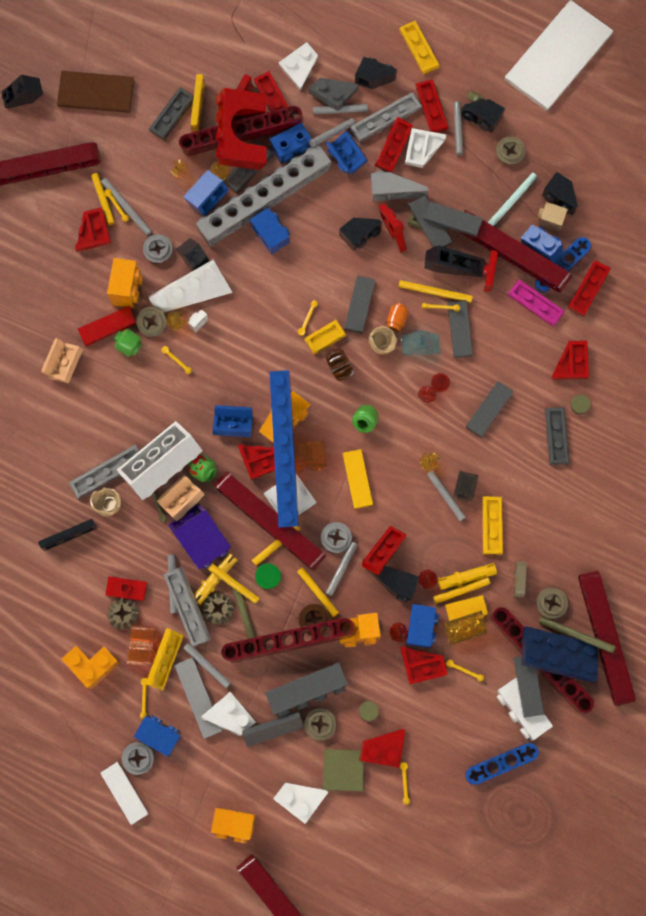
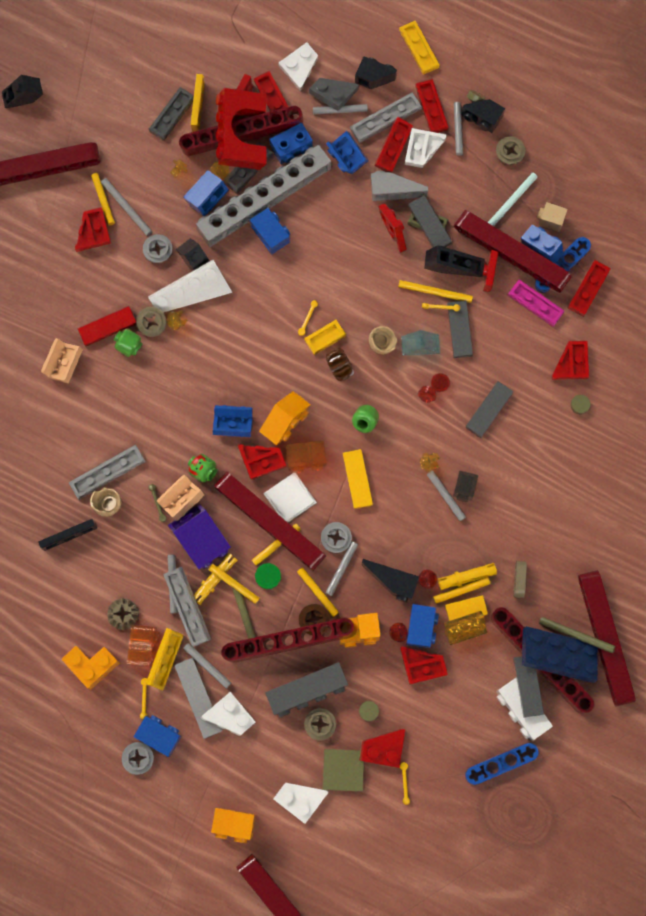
(95, 91): reddish brown tile -> none
(108, 192): yellow hinge -> none
(124, 283): light orange brick -> none
(124, 793): white tile -> none
(126, 588): red plate -> none
(159, 460): white brick -> none
(165, 350): yellow hinge -> none
(197, 320): white plate -> none
(227, 609): dark tan gear -> none
(272, 729): dark grey tile -> none
(284, 448): blue plate -> none
(332, 132): light grey bar -> none
(359, 230): black slope -> none
(359, 304): dark grey tile -> none
(384, 550): red plate -> none
(397, 317): orange brick -> none
(450, 664): yellow hinge -> none
(453, 219): dark grey tile -> none
(492, 525): yellow tile -> none
(556, 436): dark grey tile -> none
(558, 55): white tile -> none
(560, 599): dark tan gear -> none
(561, 193): black slope -> none

